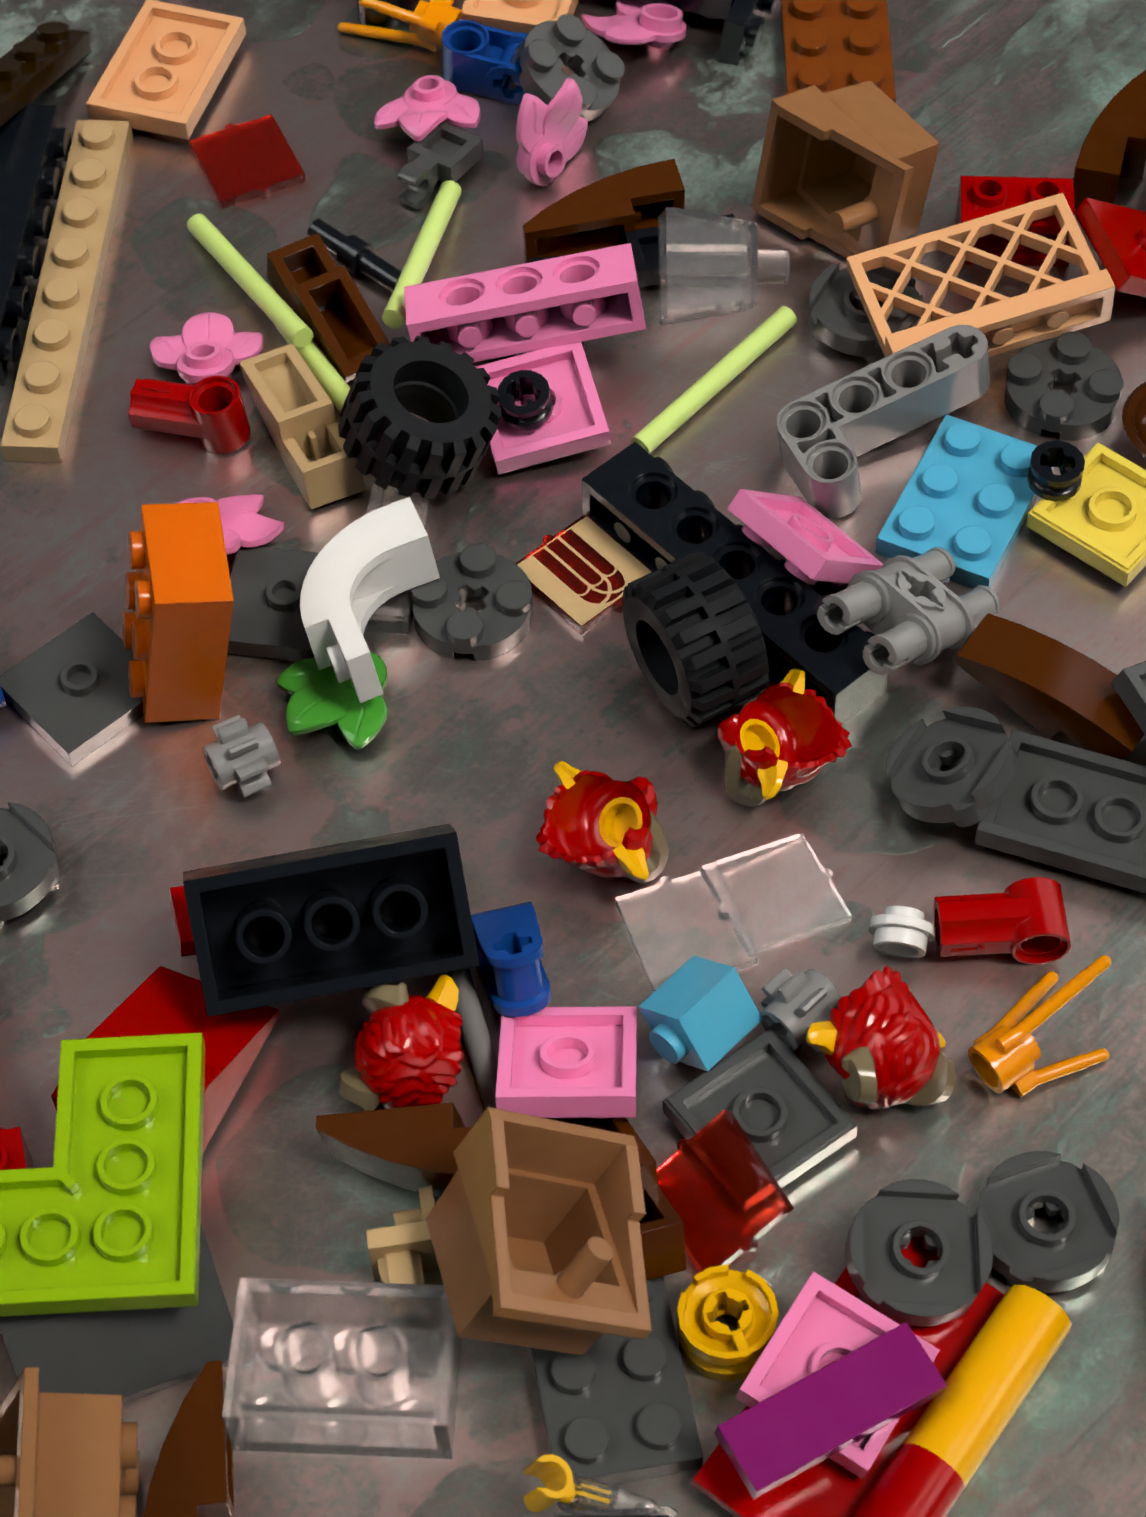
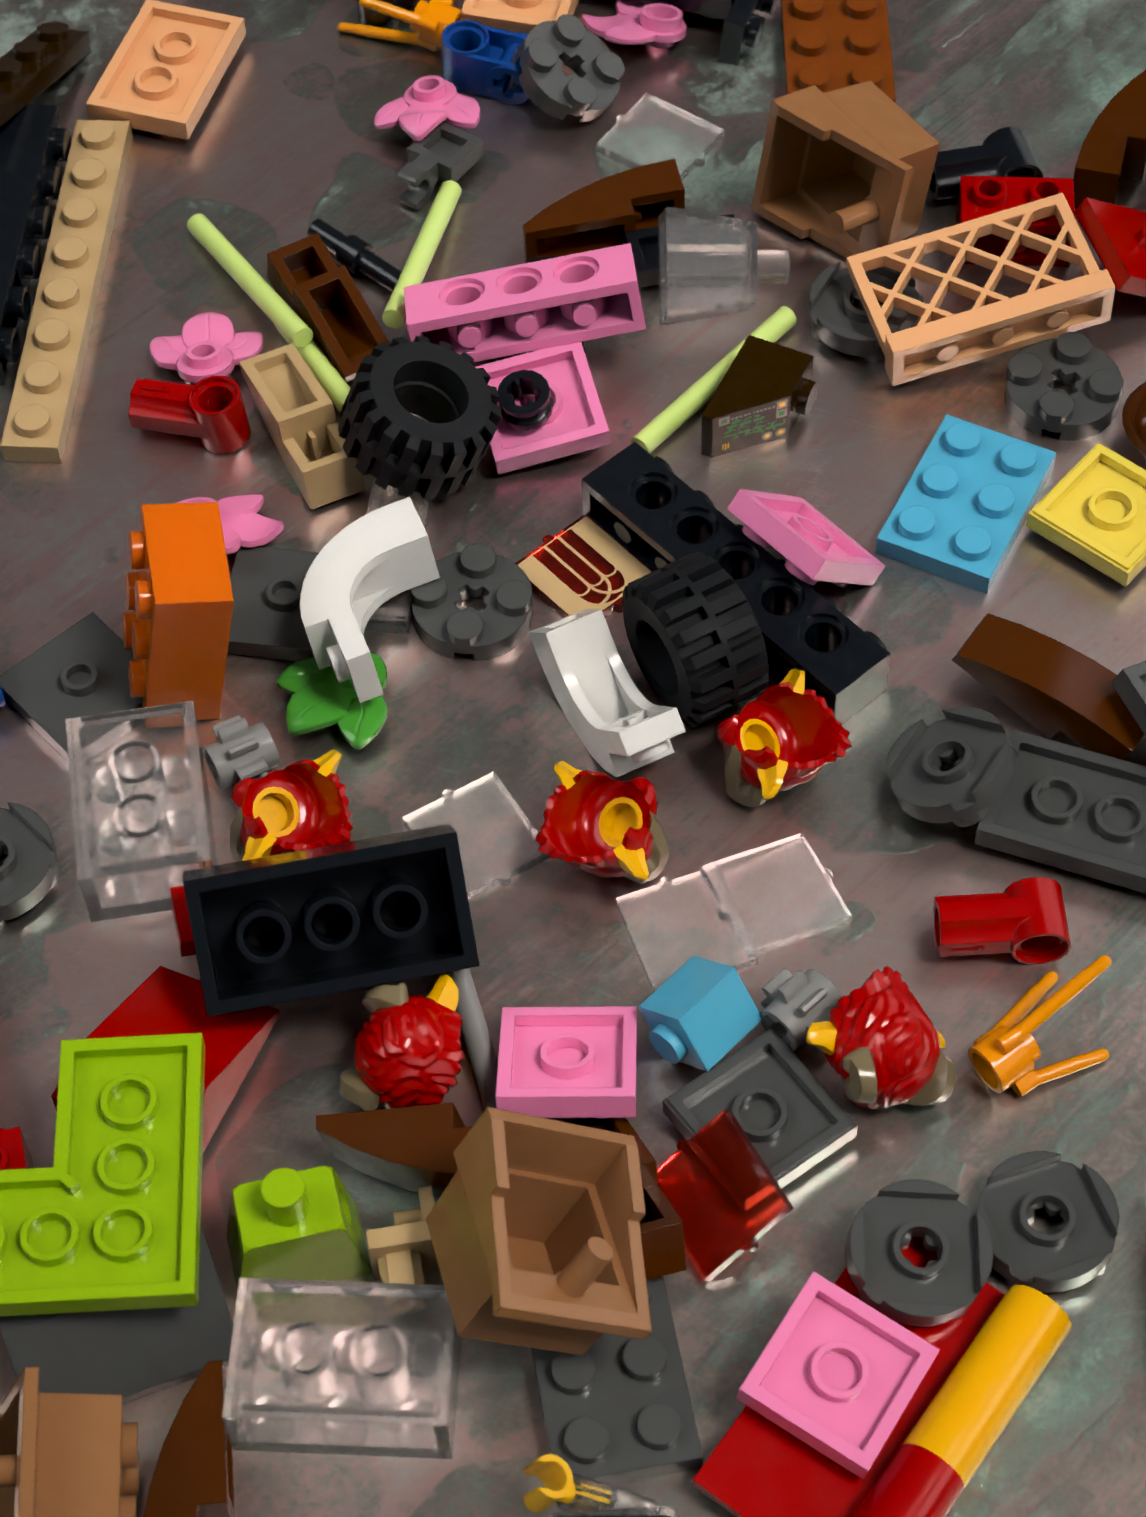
(138, 806): none -> clear brick
(247, 161): clear red piece -> none
(290, 810): none -> red hair
(296, 1228): none -> lime torso
(490, 829): none -> clear piece
(510, 959): blue piece -> none
(549, 133): bright pink plate -> none
(599, 695): none -> white arch
(657, 133): none -> clear piece
(711, 1345): yellow wheel -> none
(758, 397): none -> dark brown slope
(829, 1410): magenta tile -> none
(859, 412): light grey beam -> none
(901, 932): white plate -> none
(908, 610): light grey pin -> none
(1002, 154): none -> black piece
(1070, 464): black bush -> none

